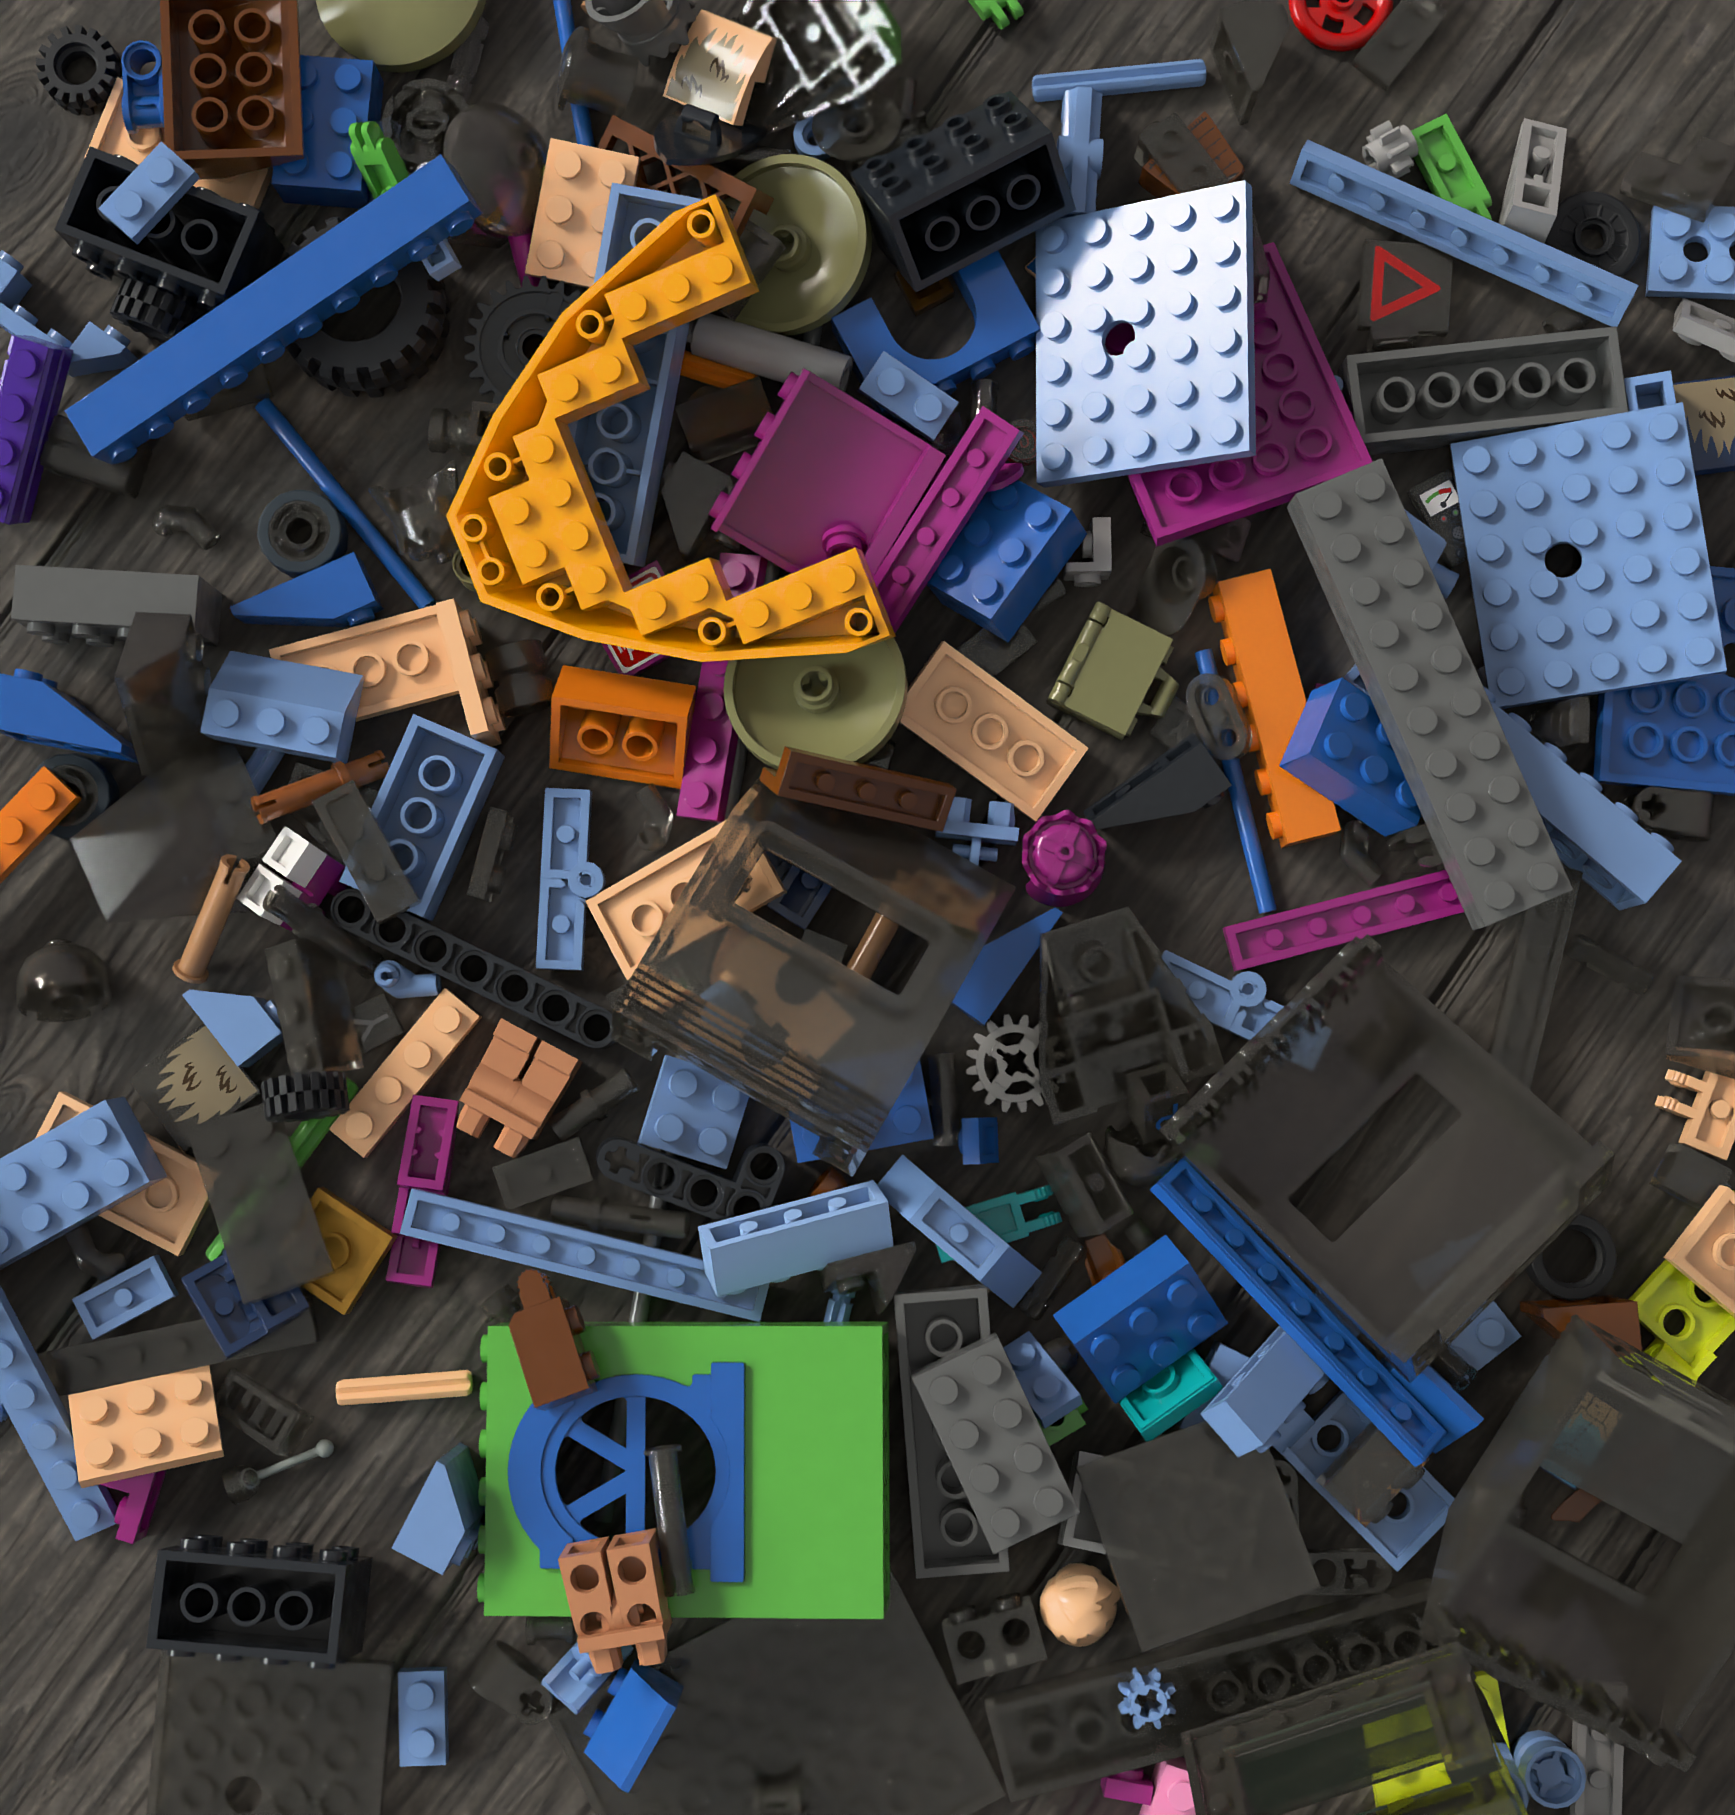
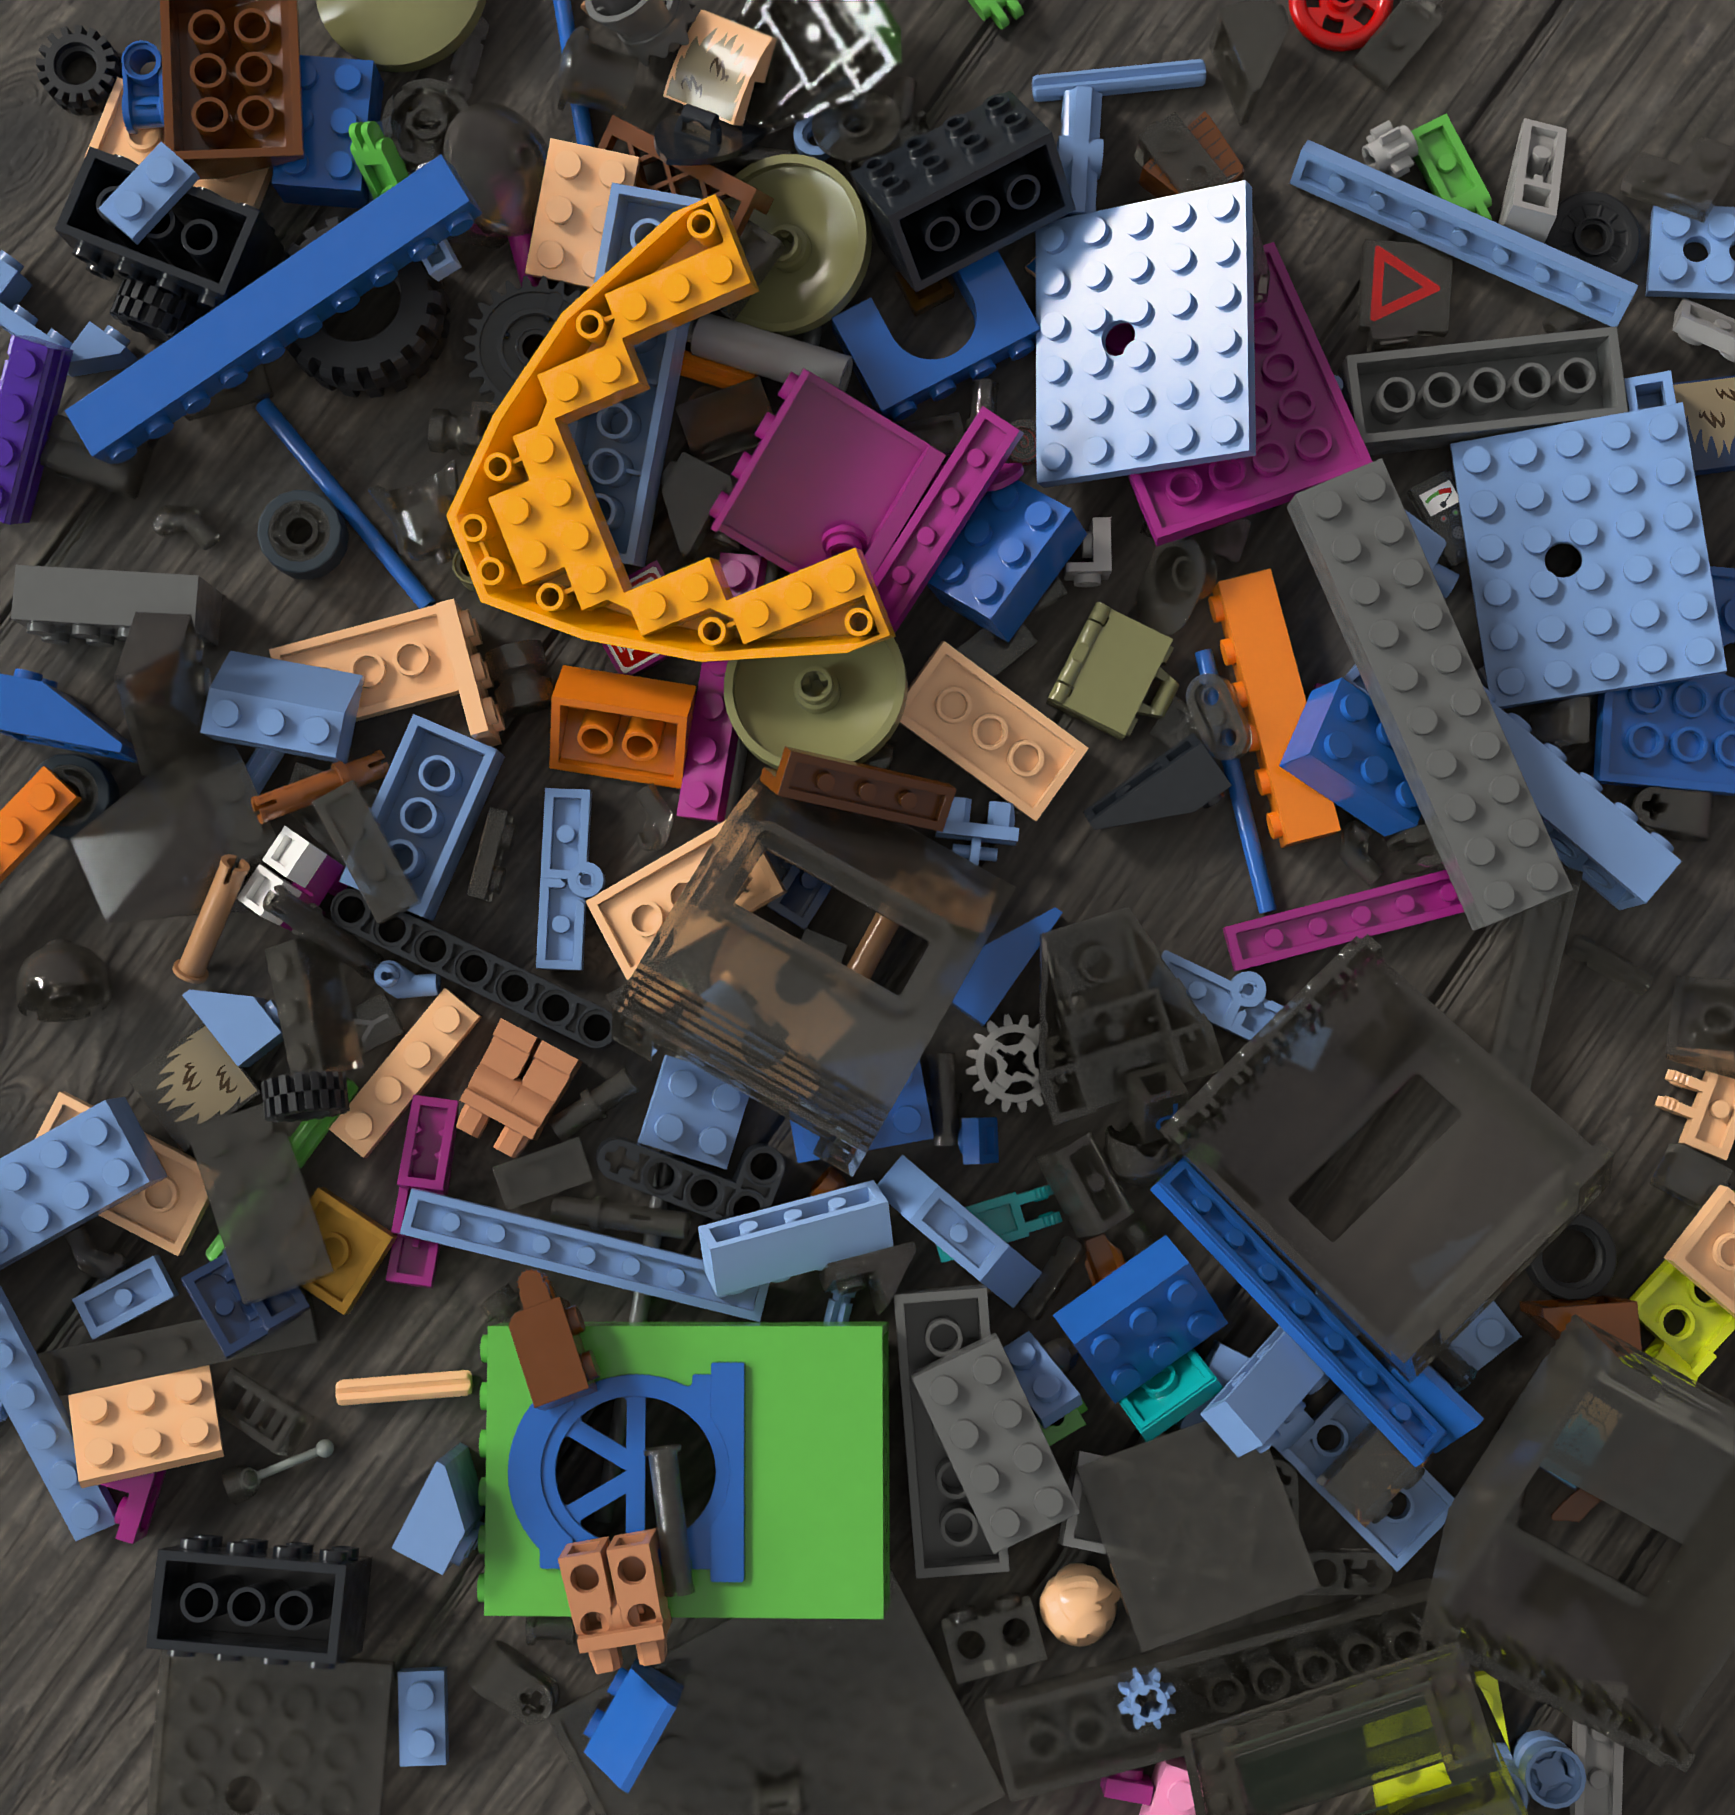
(324, 597): blue slope -> none
(575, 1679): medium blue hips -> none
(907, 396): medium blue plate -> none
(1063, 859): magenta hat -> none

